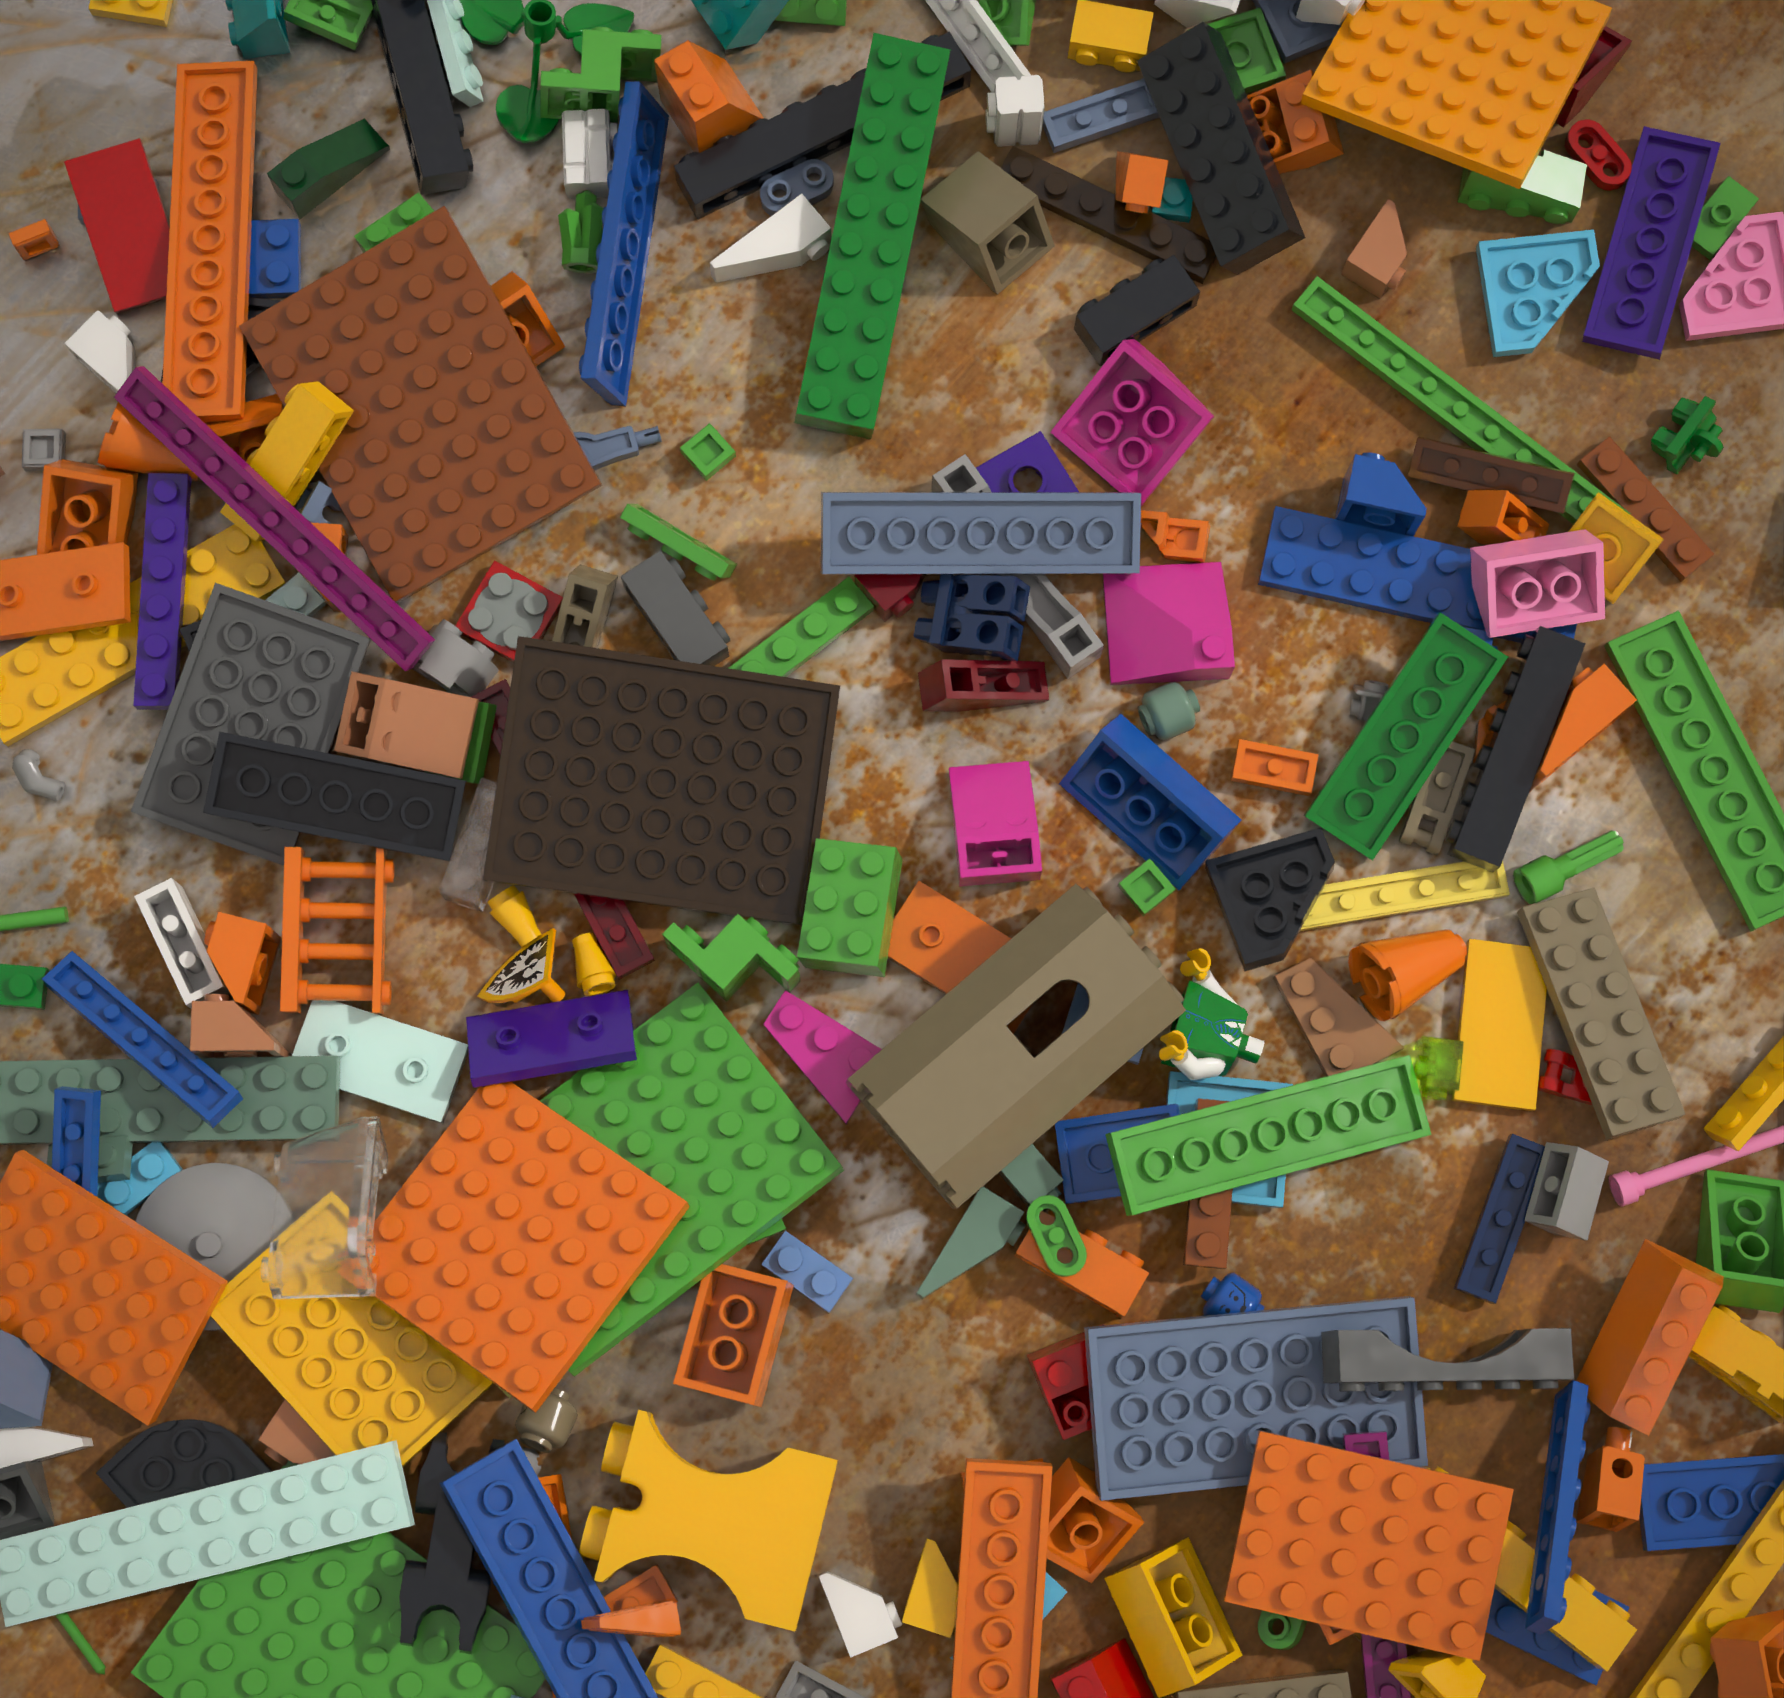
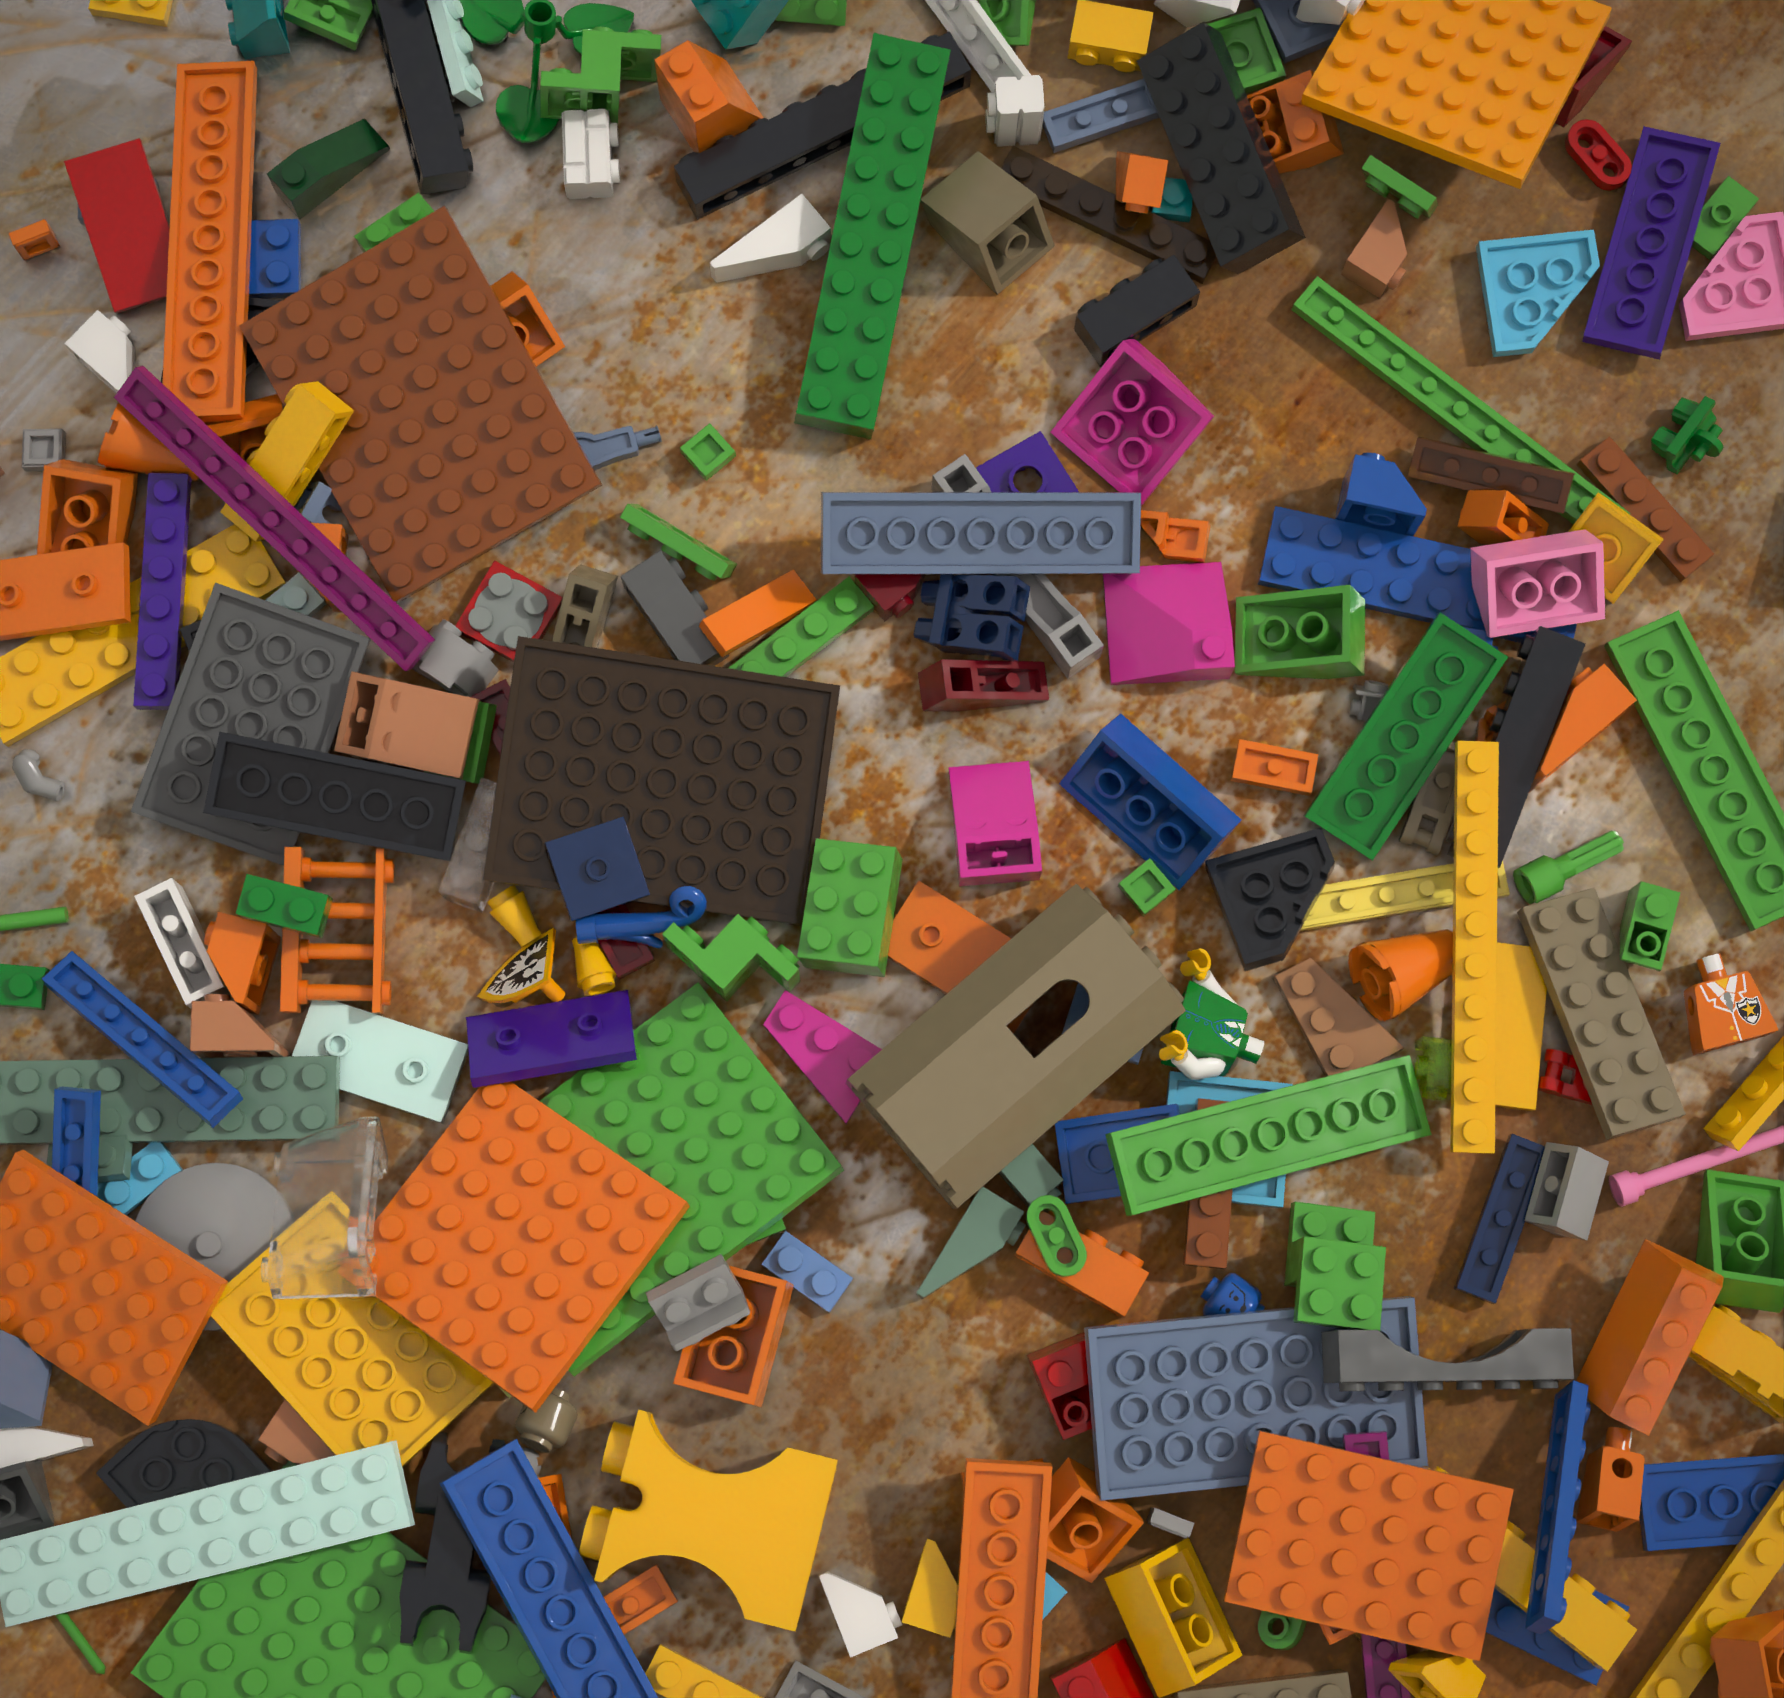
(284, 906): none -> green brick
(581, 234): bright green rock -> none
(597, 868): none -> dark blue plate
(624, 245): blue plate -> none
(639, 926): none -> blue plant
(650, 1620): orange slope -> none
(699, 1302): none -> light grey bracket
(757, 613): none -> orange tile
(795, 182): sand blue plate -> none
(1168, 711): sand green head -> none
(1169, 1522): none -> light grey tile
(1301, 634): none -> bright green slope
(1335, 1267): none -> bright green bracket
(1411, 197): none -> bright green plate
(1474, 947): none -> yellow plate
(1549, 191): bright green wedge -> none
(1647, 924): none -> bright green slope
(1725, 1008): none -> orange torso

